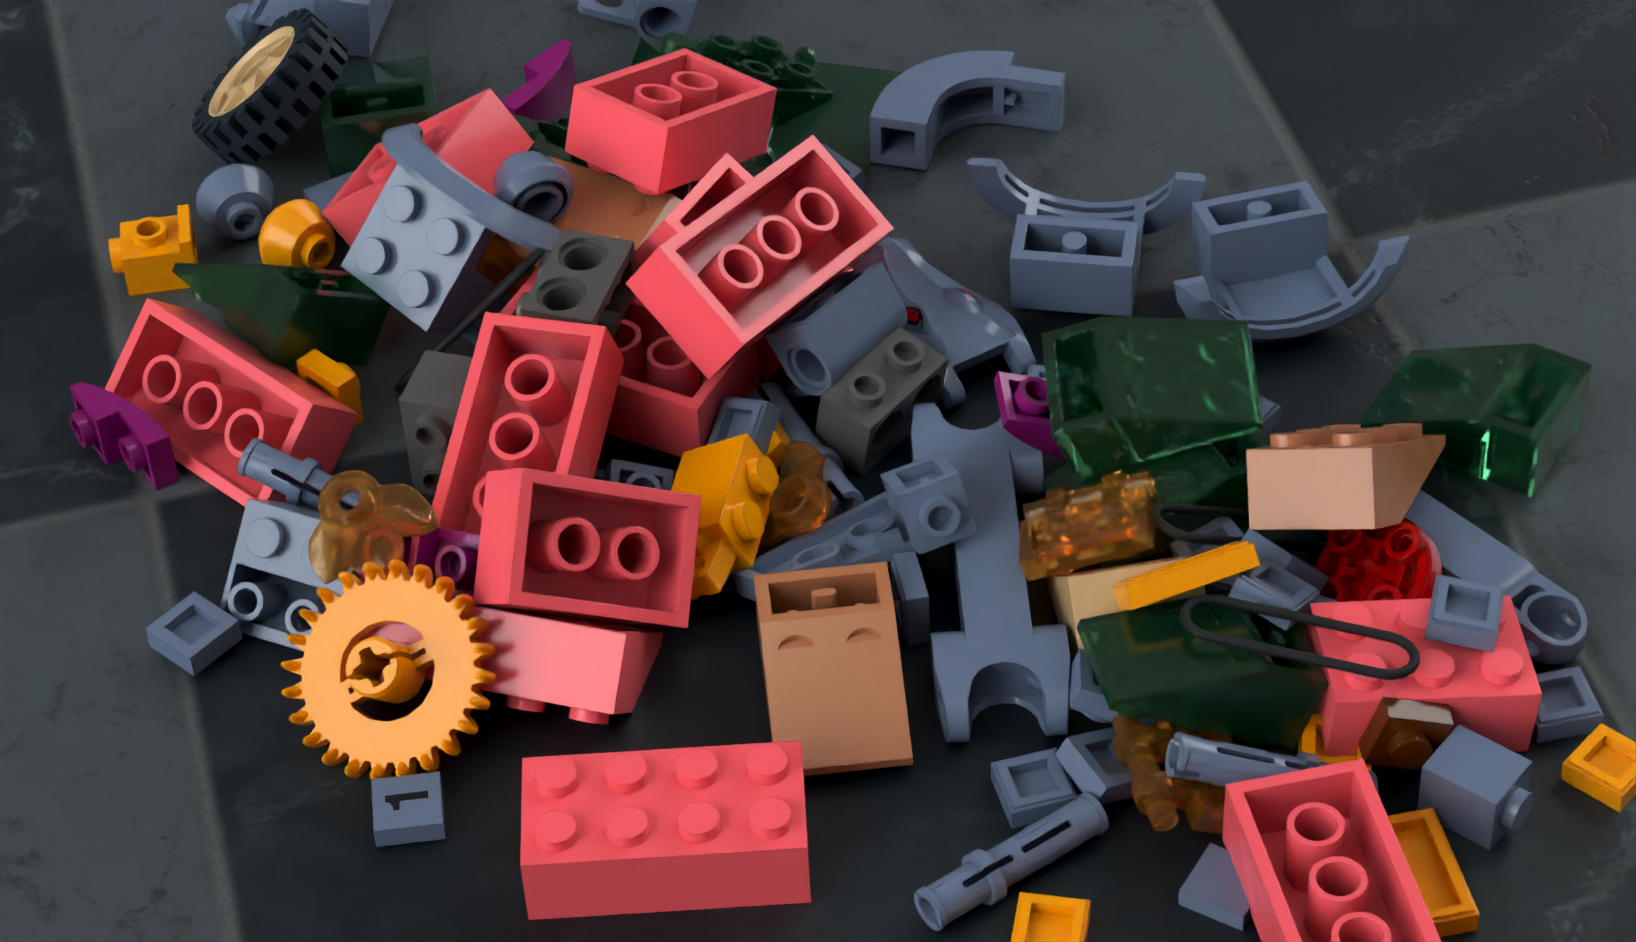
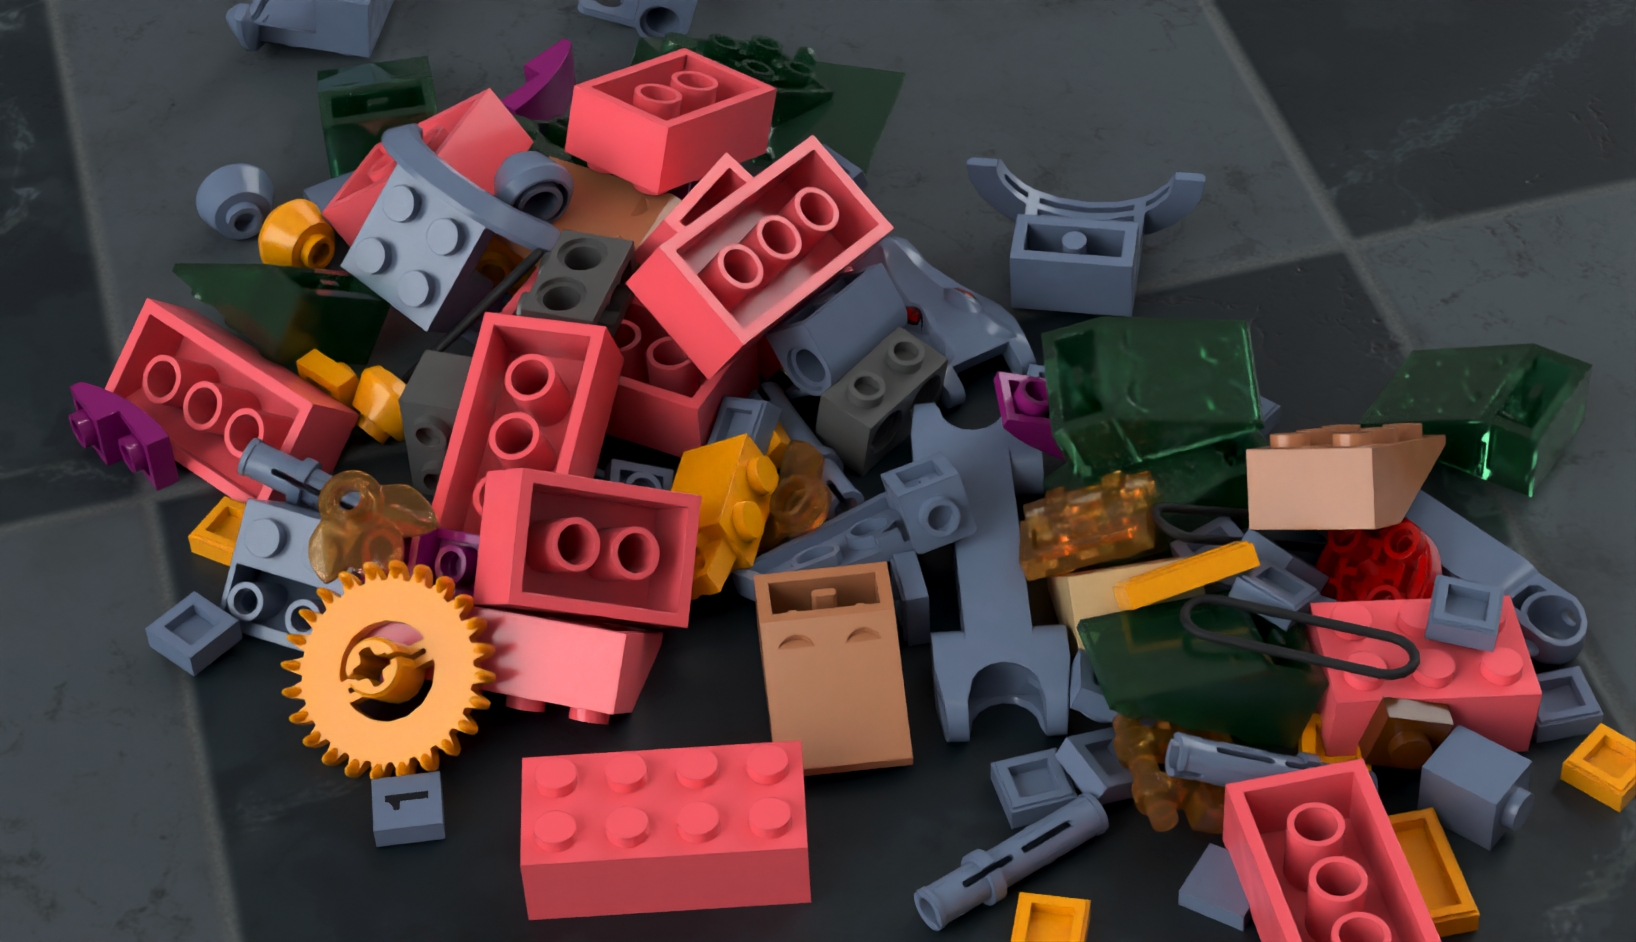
(151, 249): light orange brick -> none
(218, 531): none -> light orange tile
(270, 88): black wheel -> none
(379, 404): none -> light orange cone
(957, 93): sand blue arch -> none
(1269, 266): sand blue piece -> none

